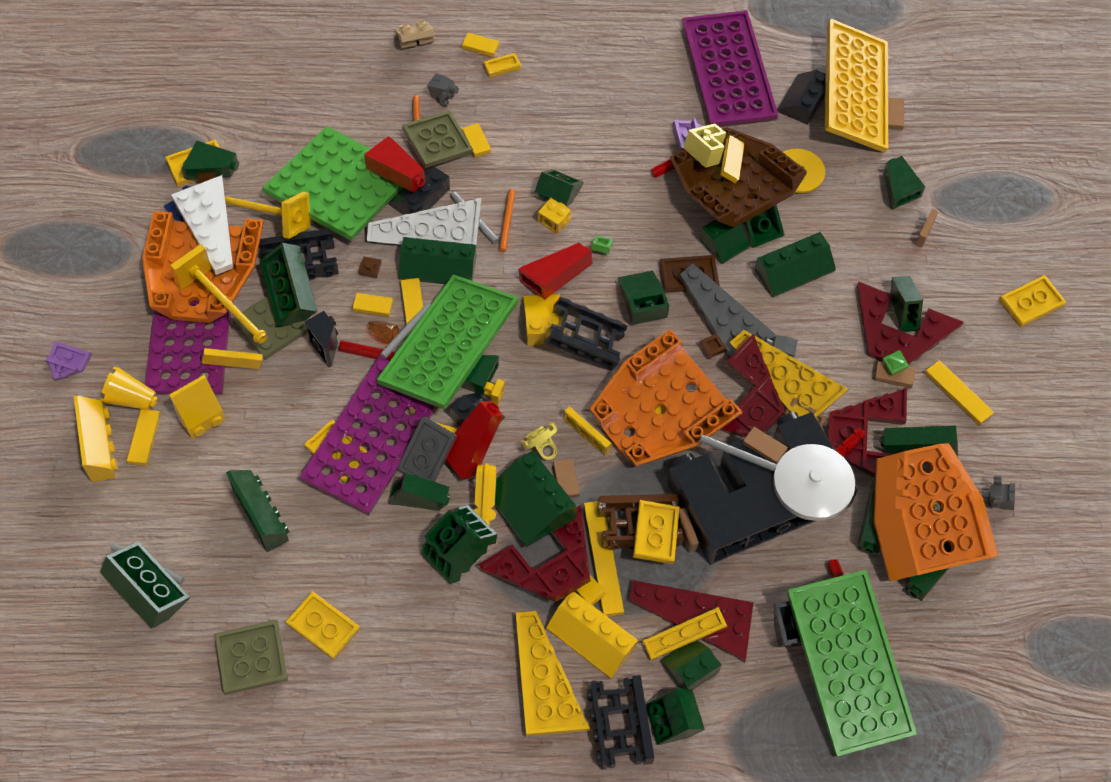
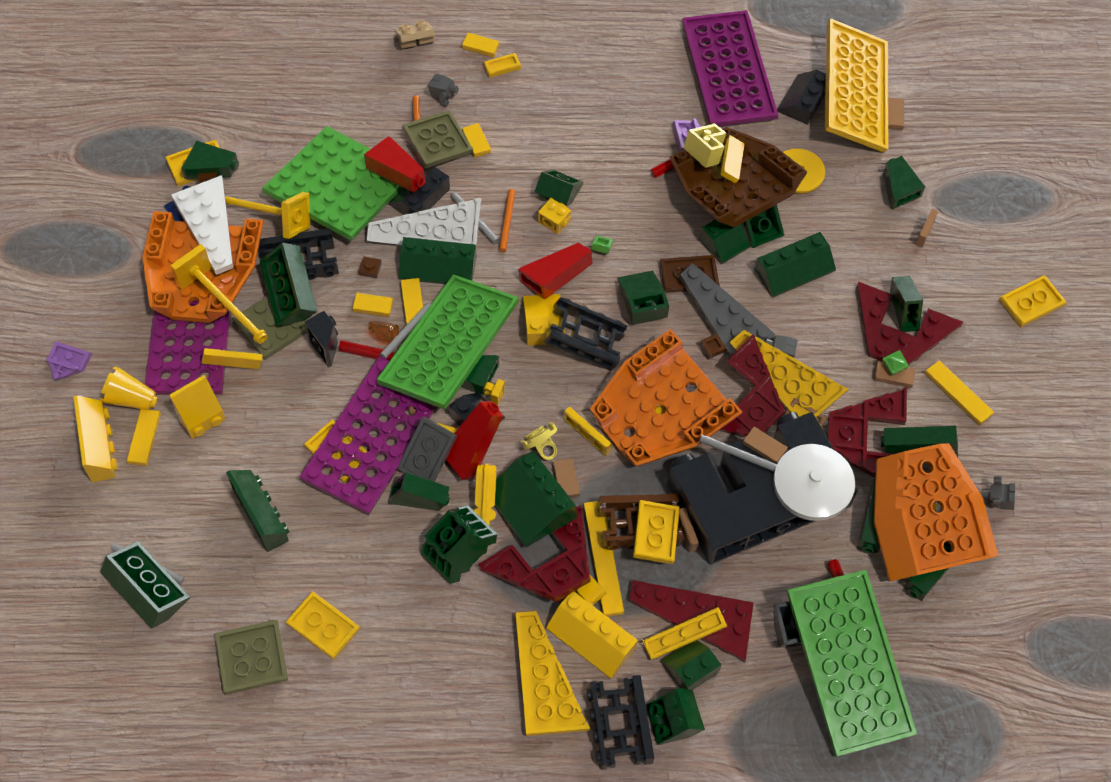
(850, 442): red axle -> none

